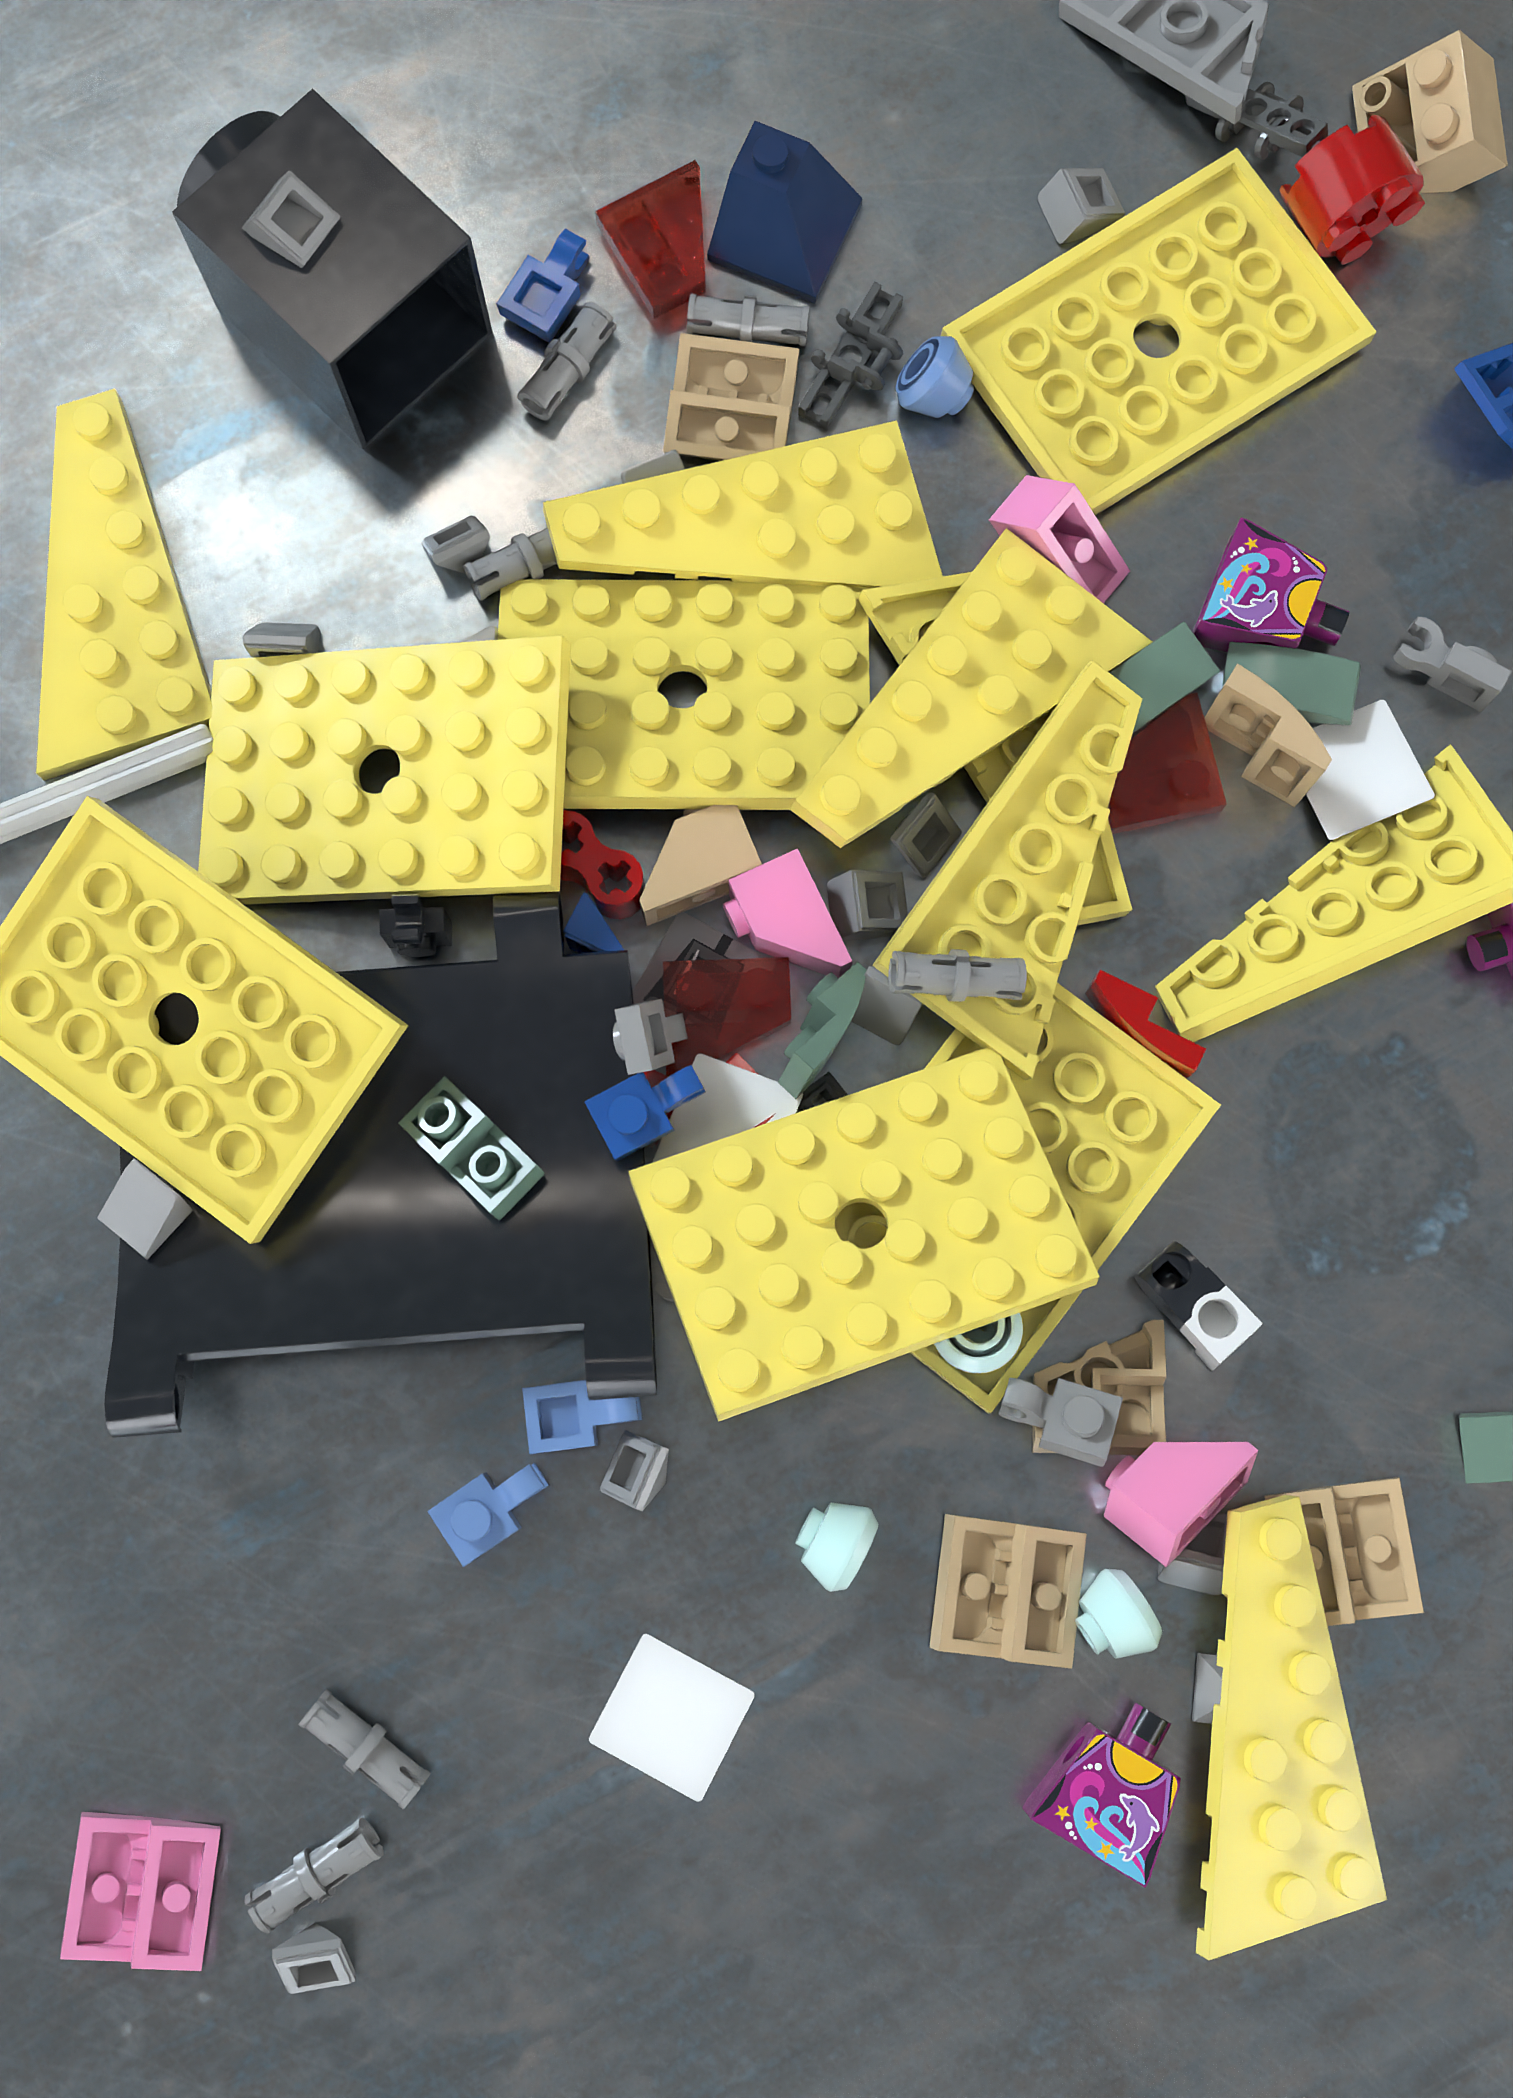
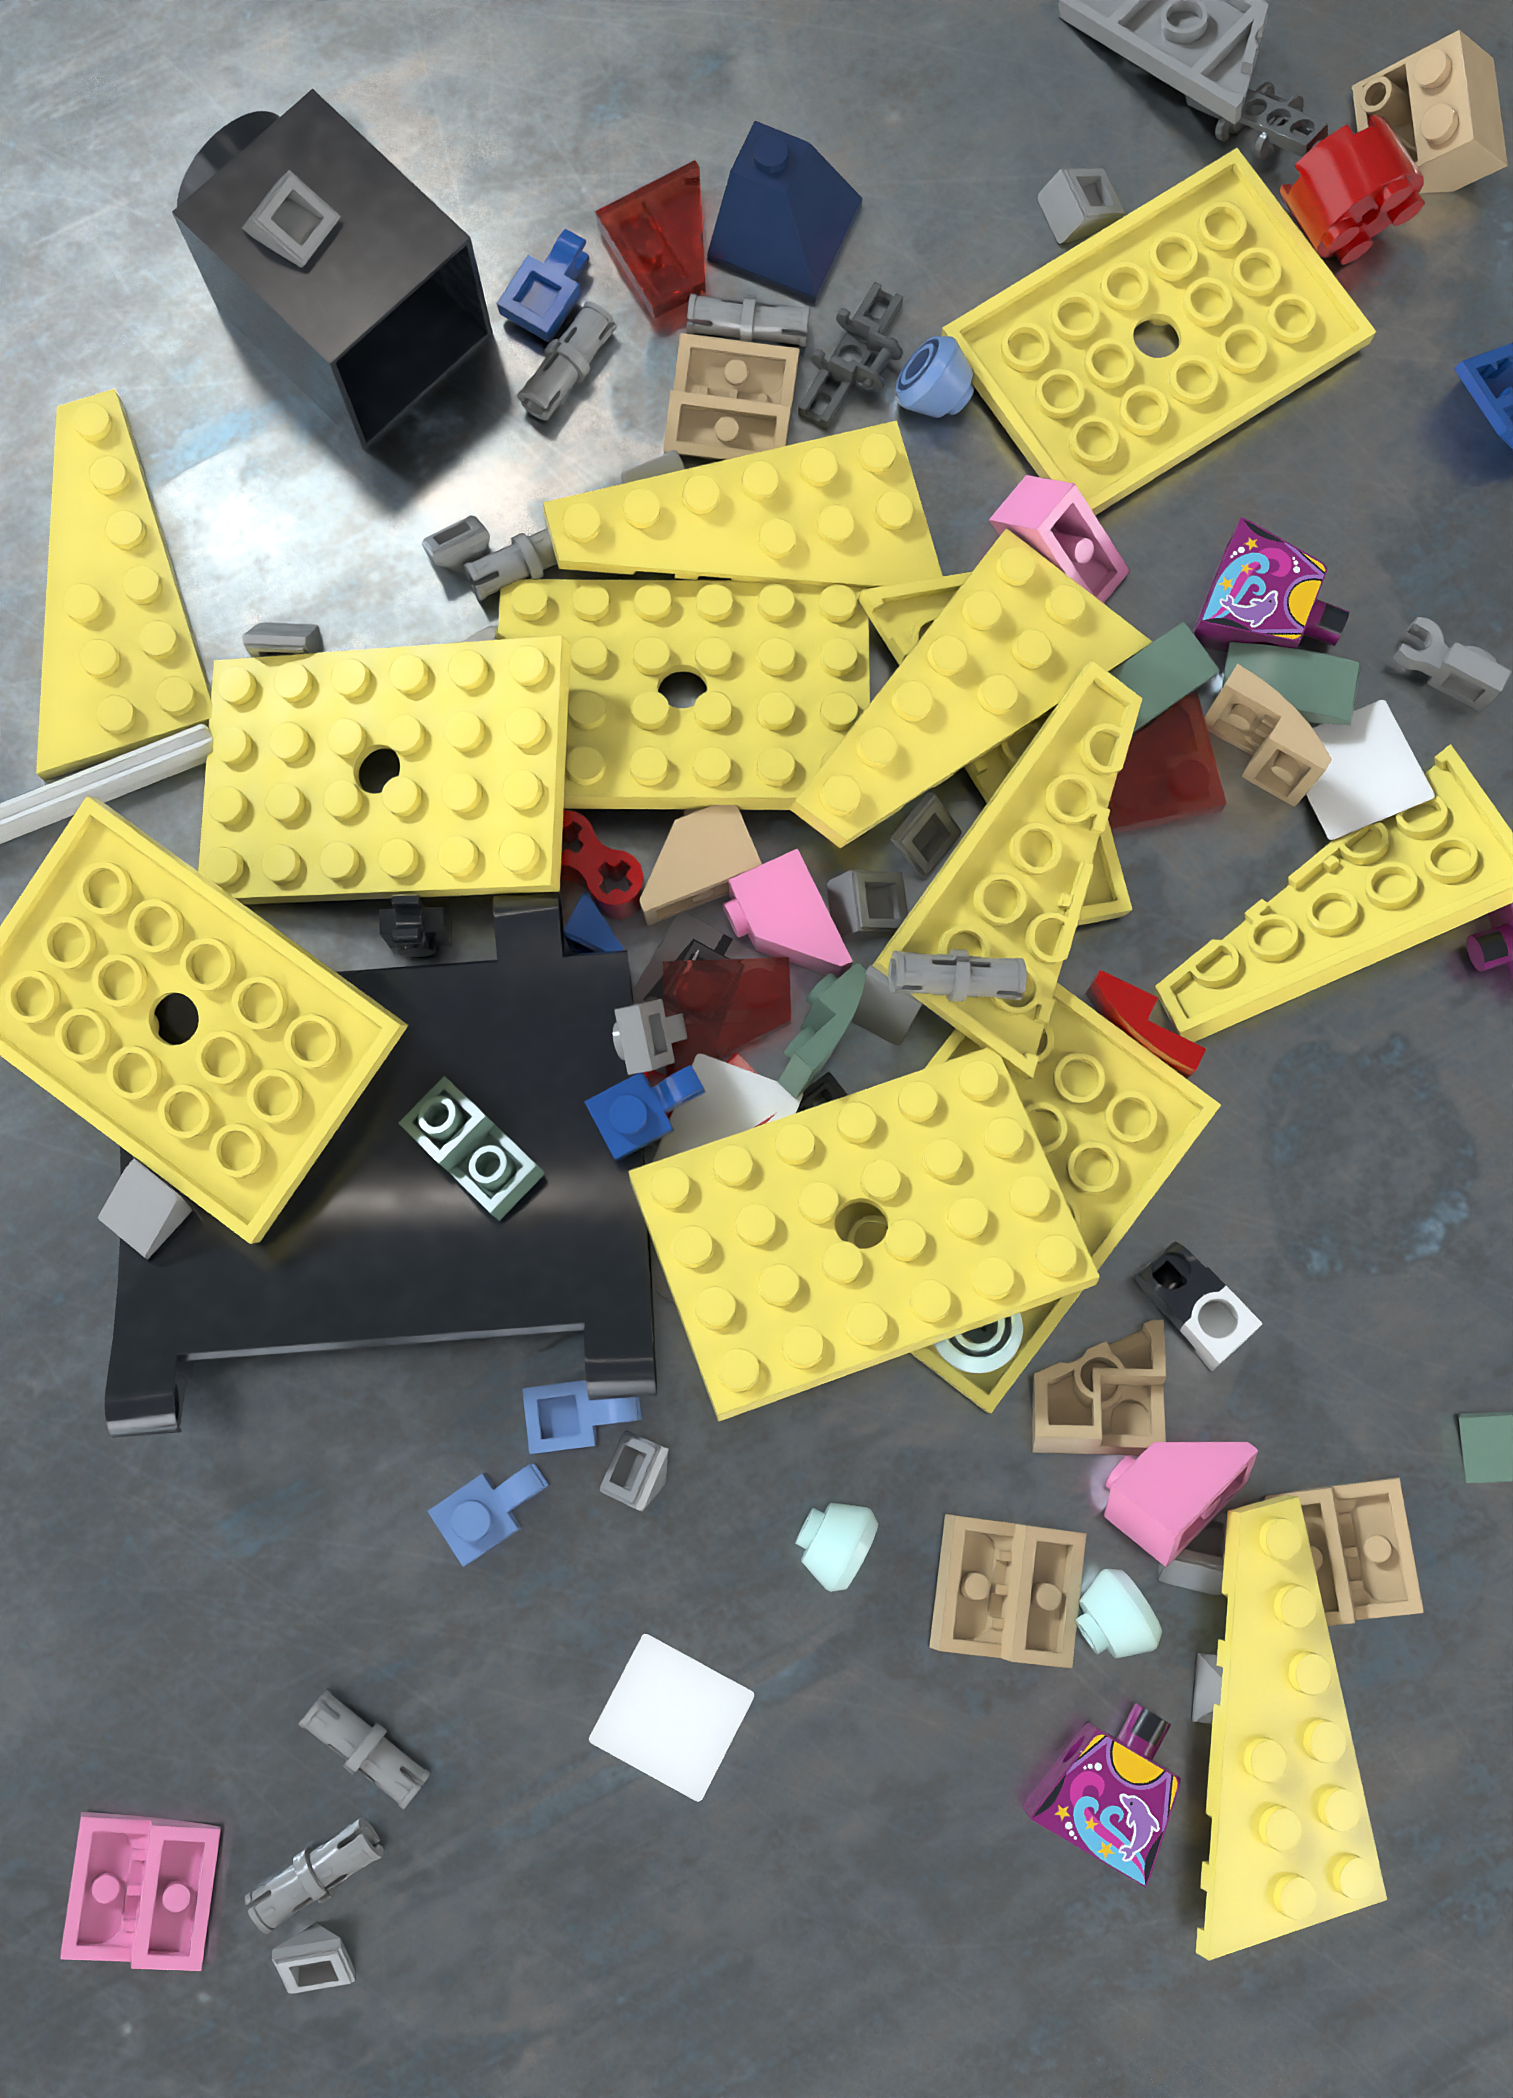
(1073, 1420): light grey plate -> none

